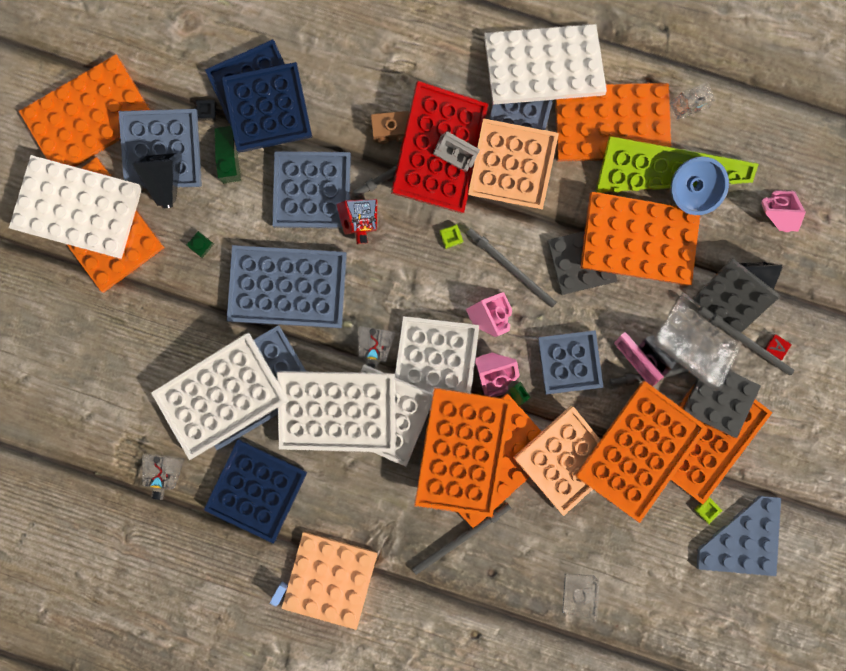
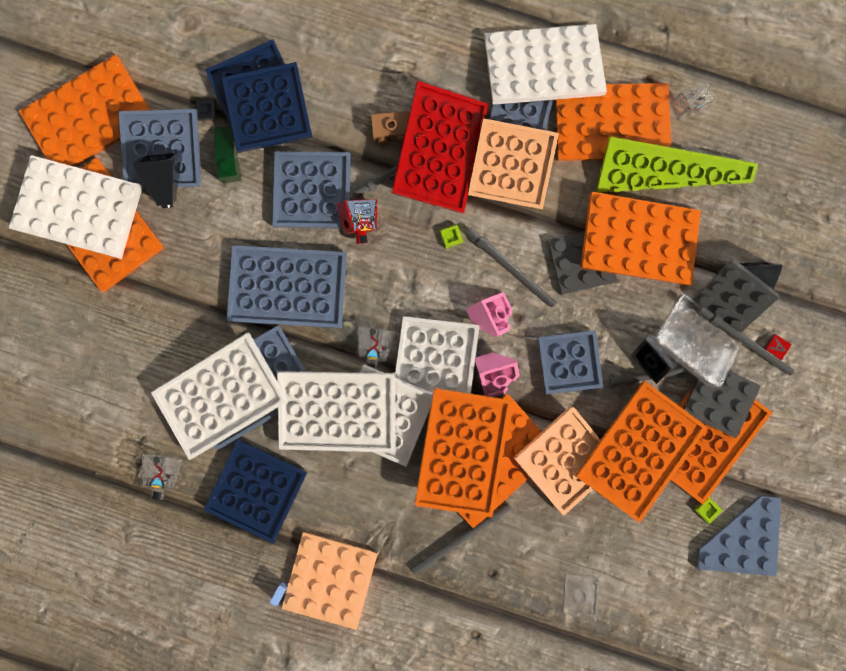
(200, 244): dark green plate -> none
(456, 151): light grey hinge -> none
(519, 393): dark green plate -> none
(638, 359): bright pink tile -> none
(710, 188): medium blue dish -> none
(784, 210): bright pink slope -> none

